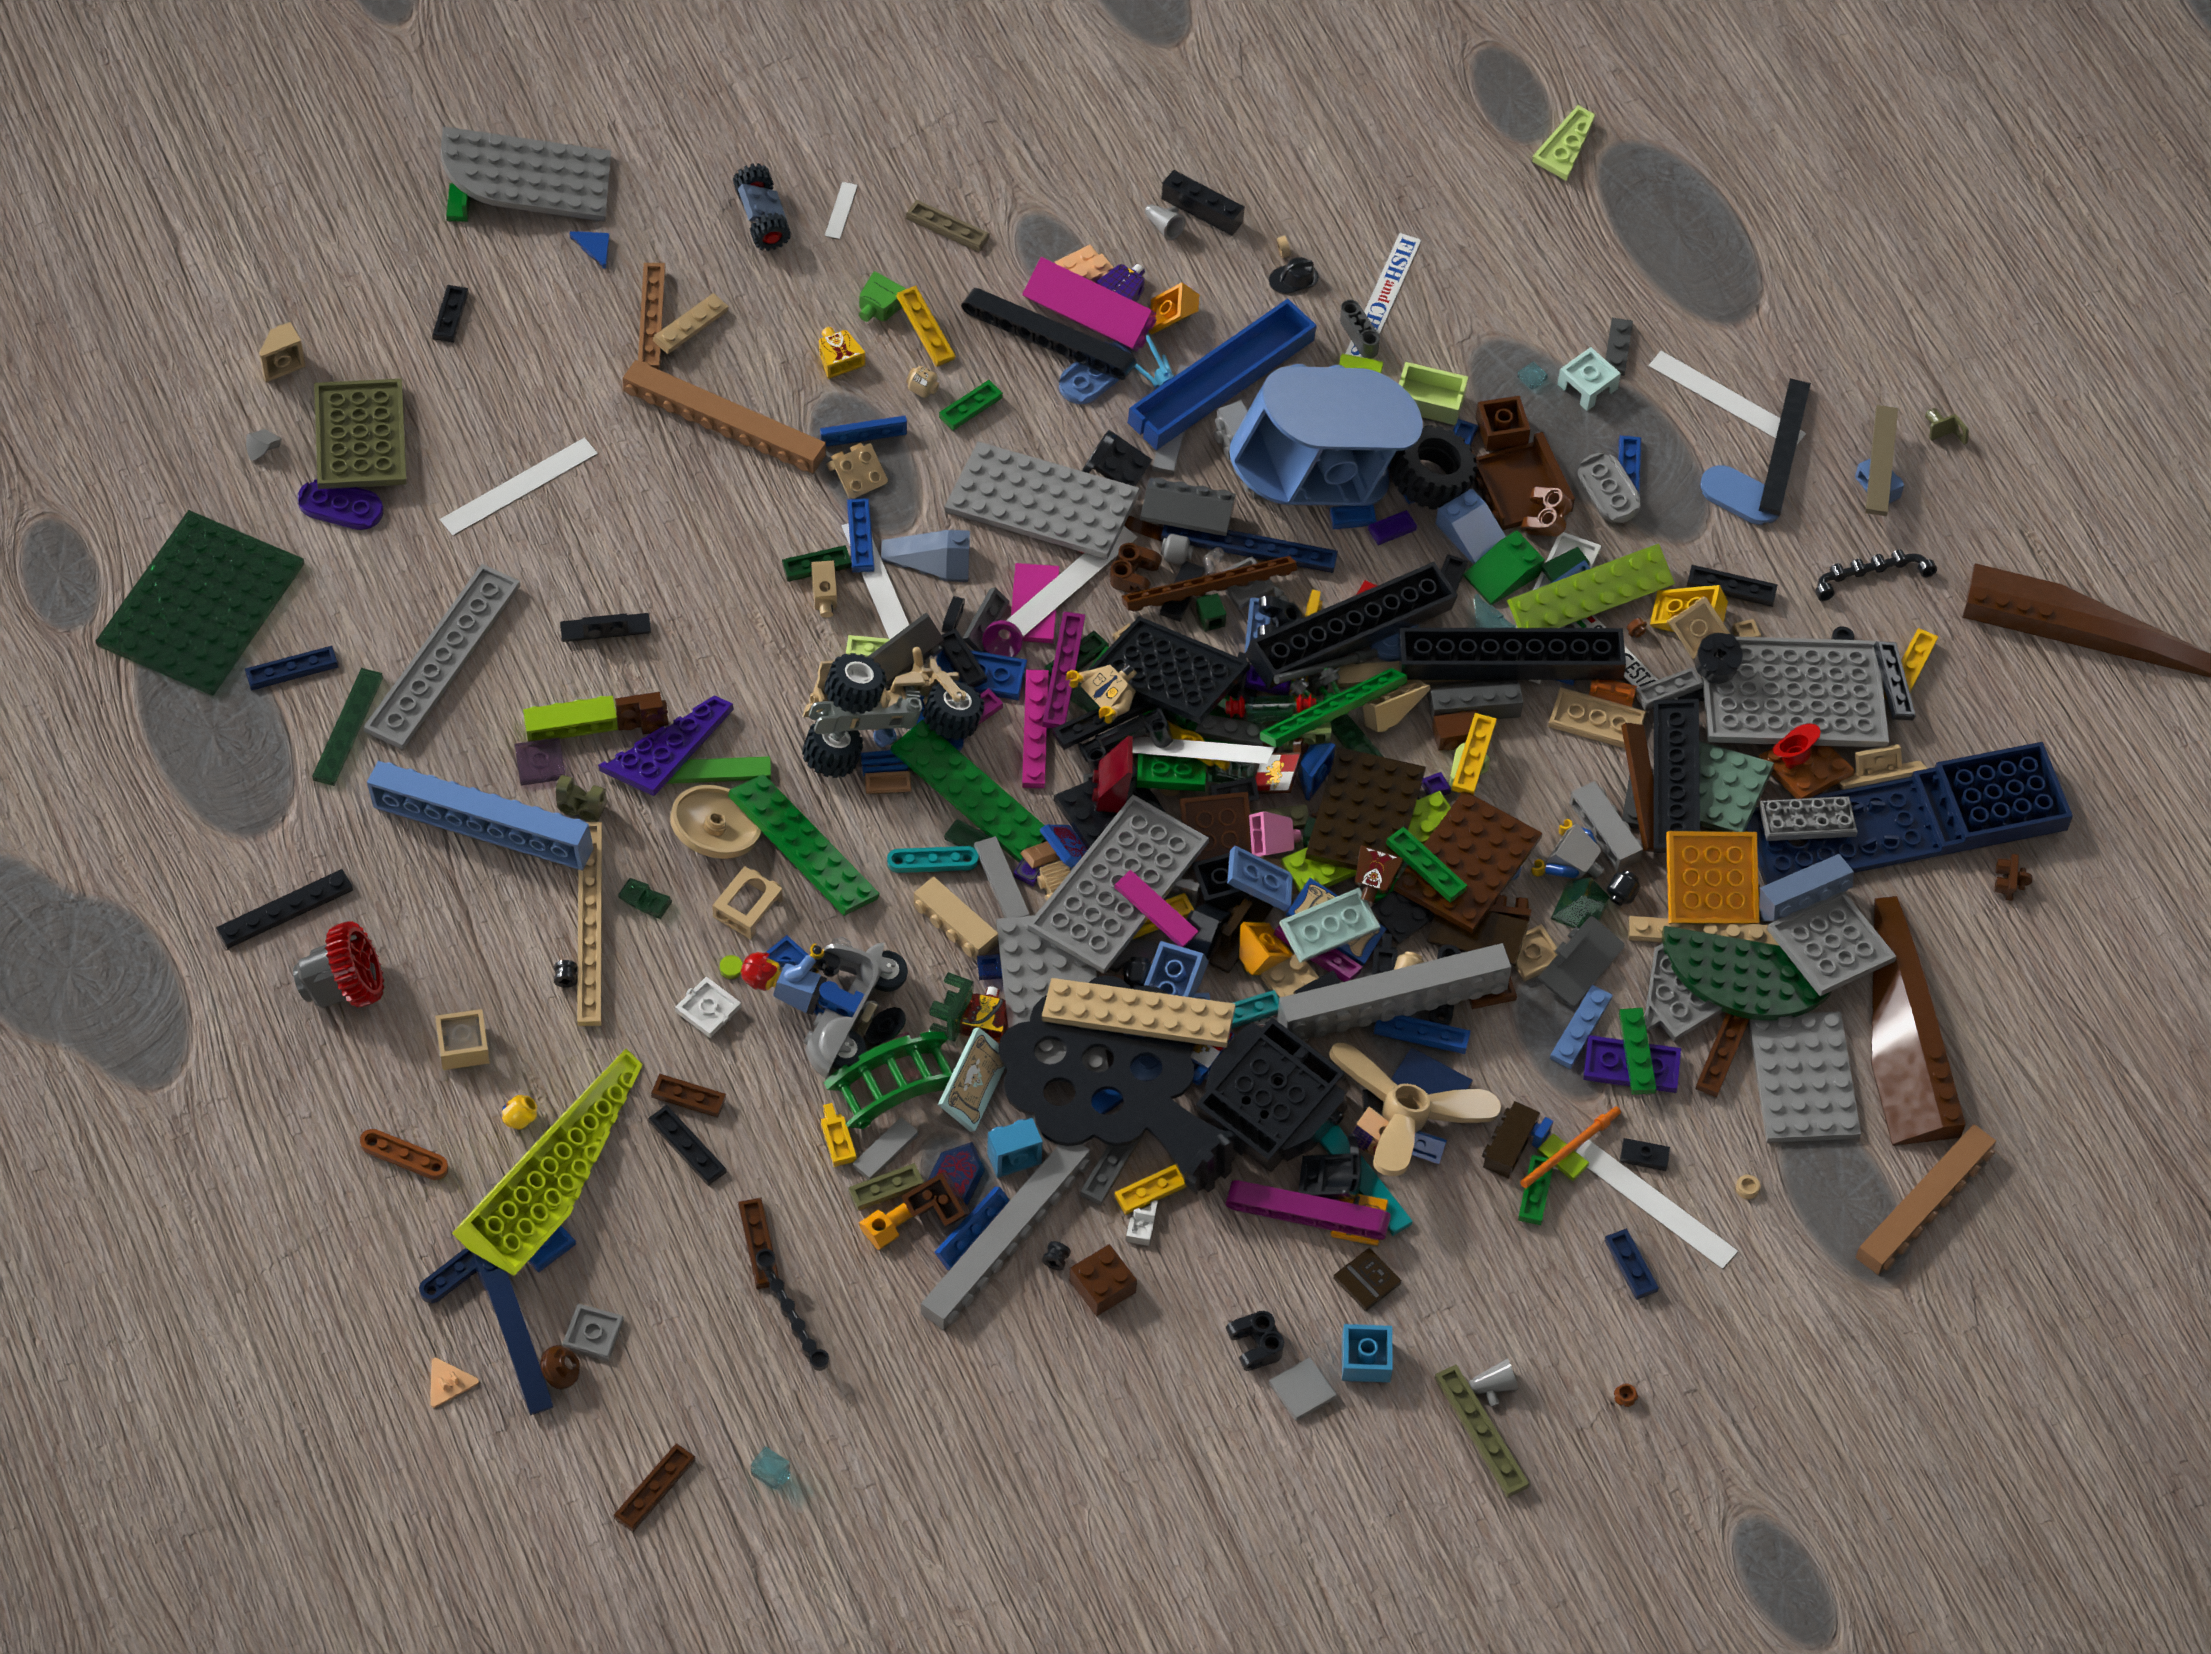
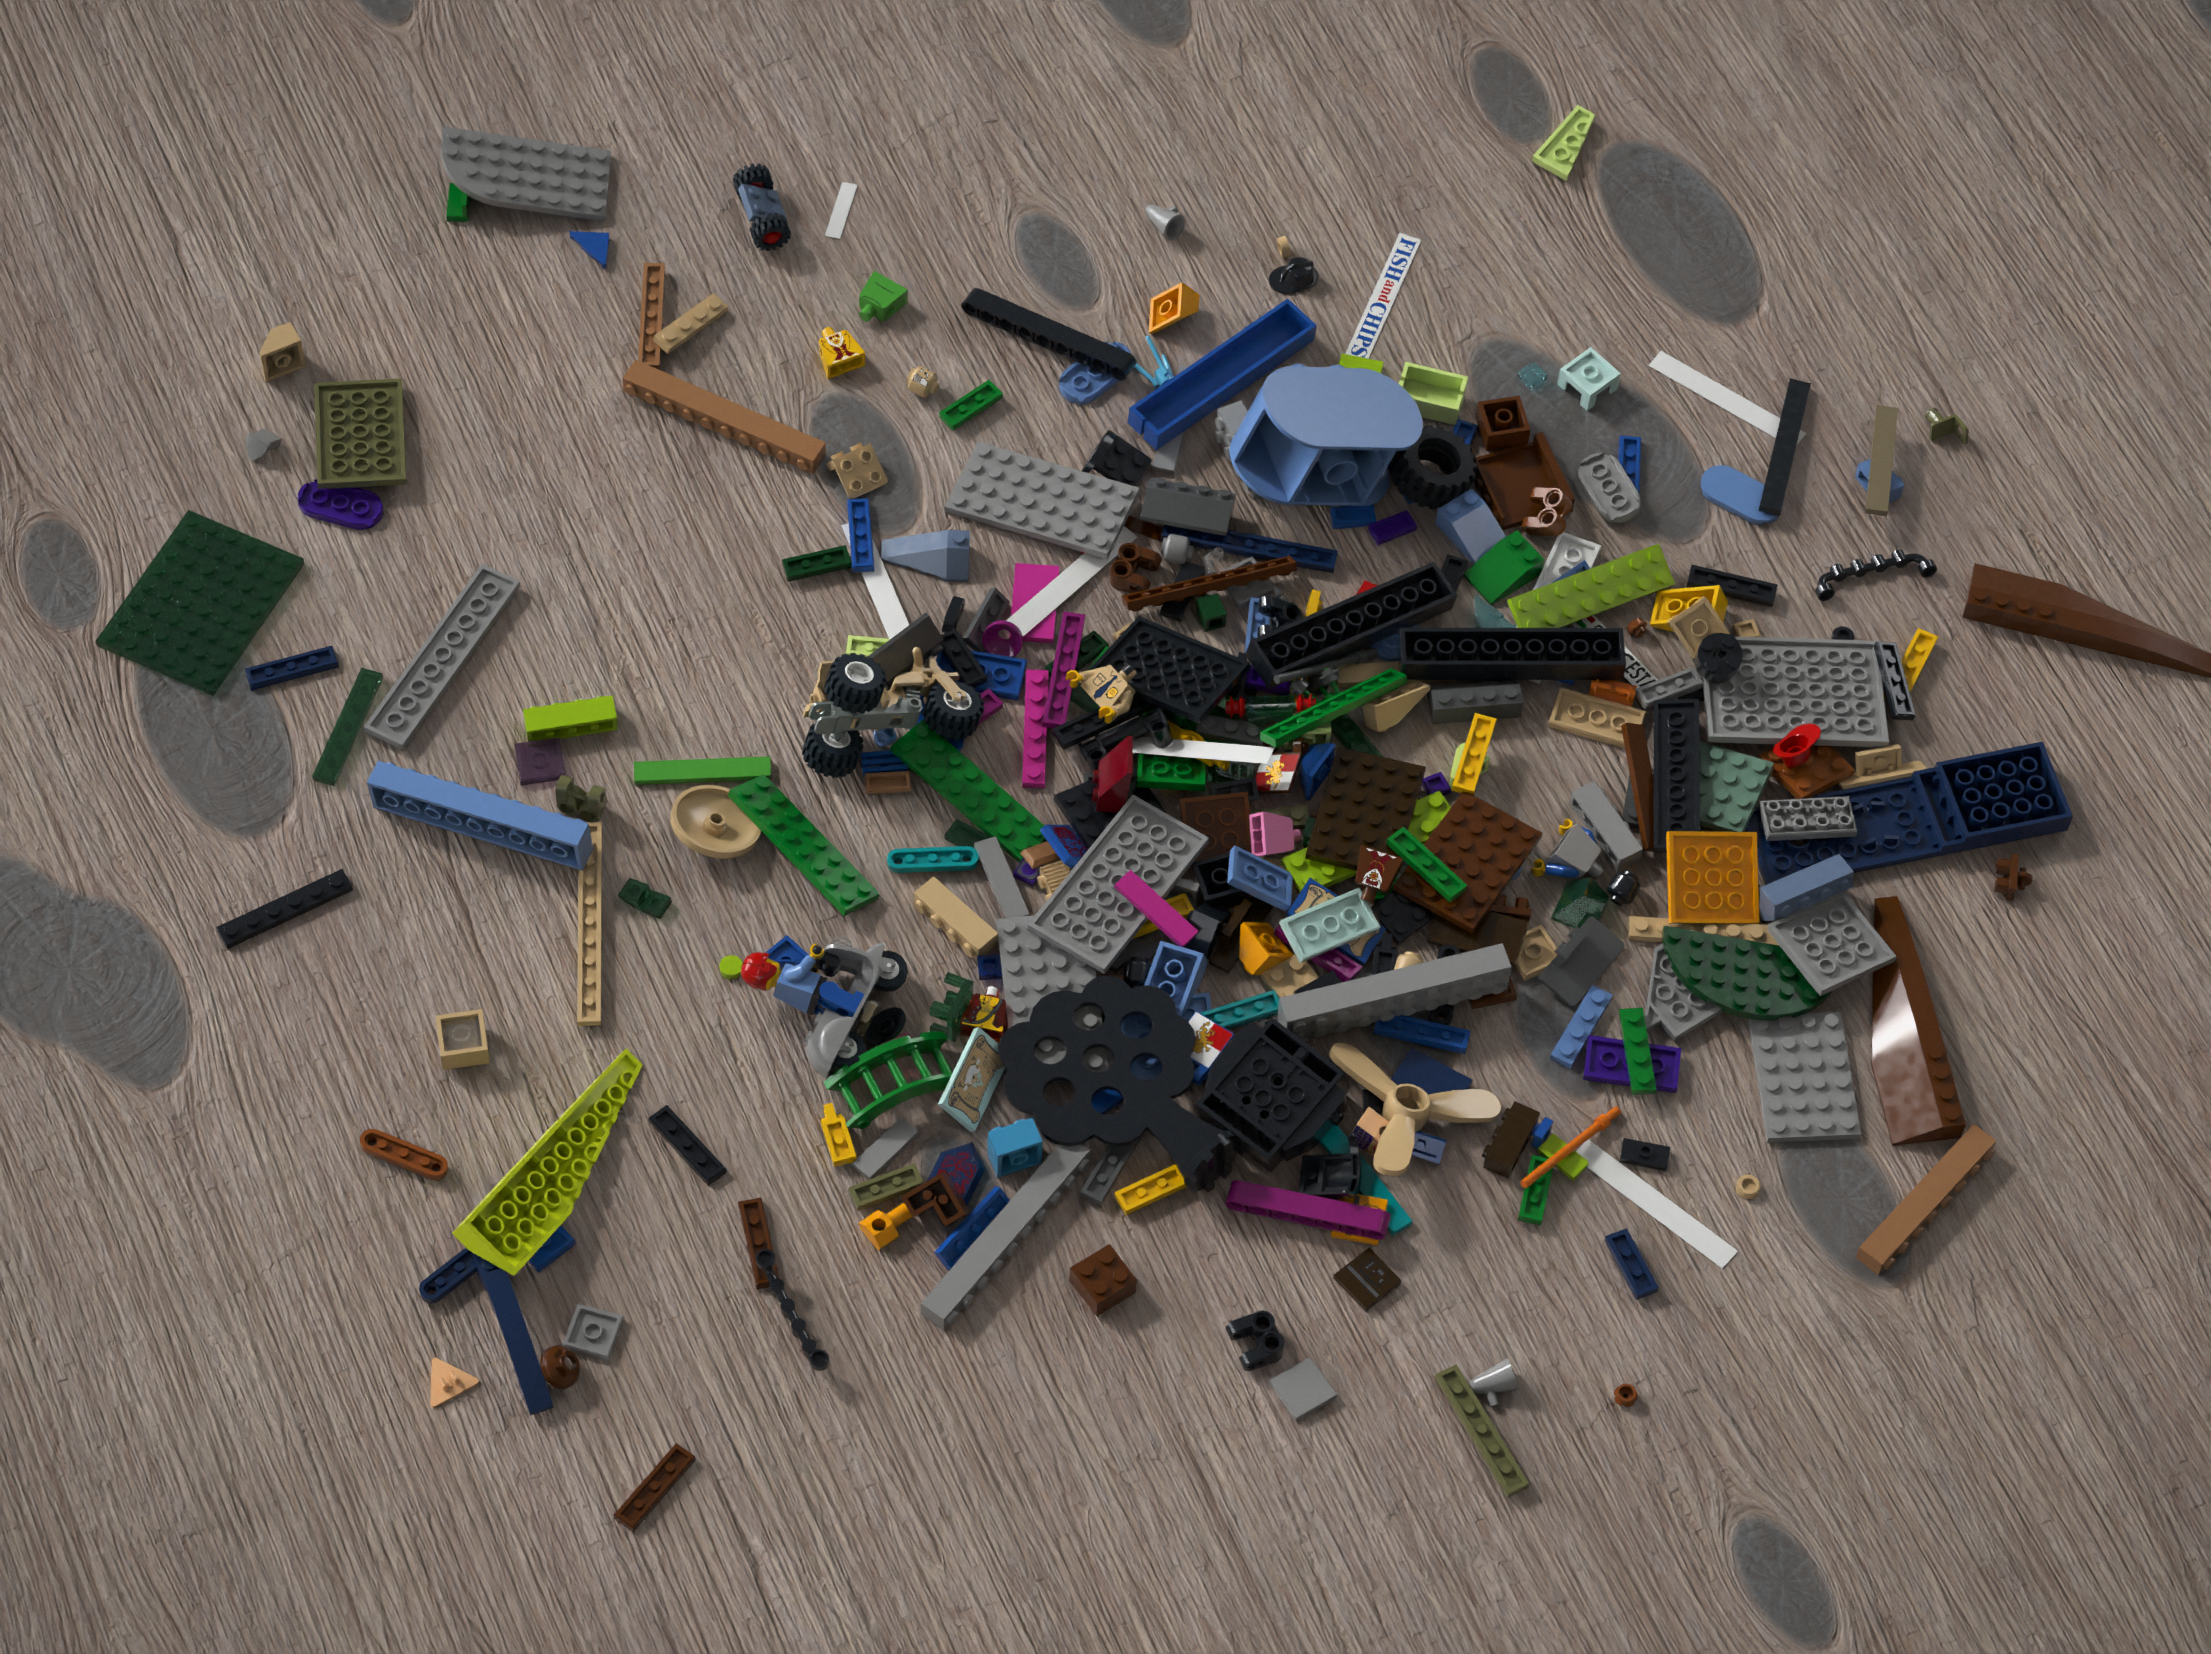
(341, 969): red piece -> none
(450, 313): black tile -> none
(518, 486): white sticker -> none
(519, 1112): yellow head -> none
(565, 973): black wheel -> none
(605, 627): black bracket -> none
(641, 711): reddish brown plate -> none
(666, 750): dark purple wing -> none
(688, 1095): reddish brown plate -> none
(708, 1007): white plate -> none
(736, 920): tan panel -> none
(770, 1468): clear light blue brick -> none
(824, 587): tan torso -> none
(864, 431): blue tile -> none
(925, 326): yellow tile -> none
(947, 225): dark tan tile -> none
(1056, 1255): black wheel -> none
(1086, 263): light nougat plate -> none
(1089, 304): dark pink brick -> none
(1125, 281): dark purple torso -> none
(1138, 1012): tan plate -> none
(1142, 1224): white slope -> none
(1202, 202): black brick -> none
(1355, 322): dark grey beam -> none
(1367, 1353): dark azure brick -> none
(1452, 729): reddish brown brick -> none
(1559, 565): dark green tile -> none
(1619, 343): dark grey plate -> none
(1722, 1054): reddish brown plate -> none

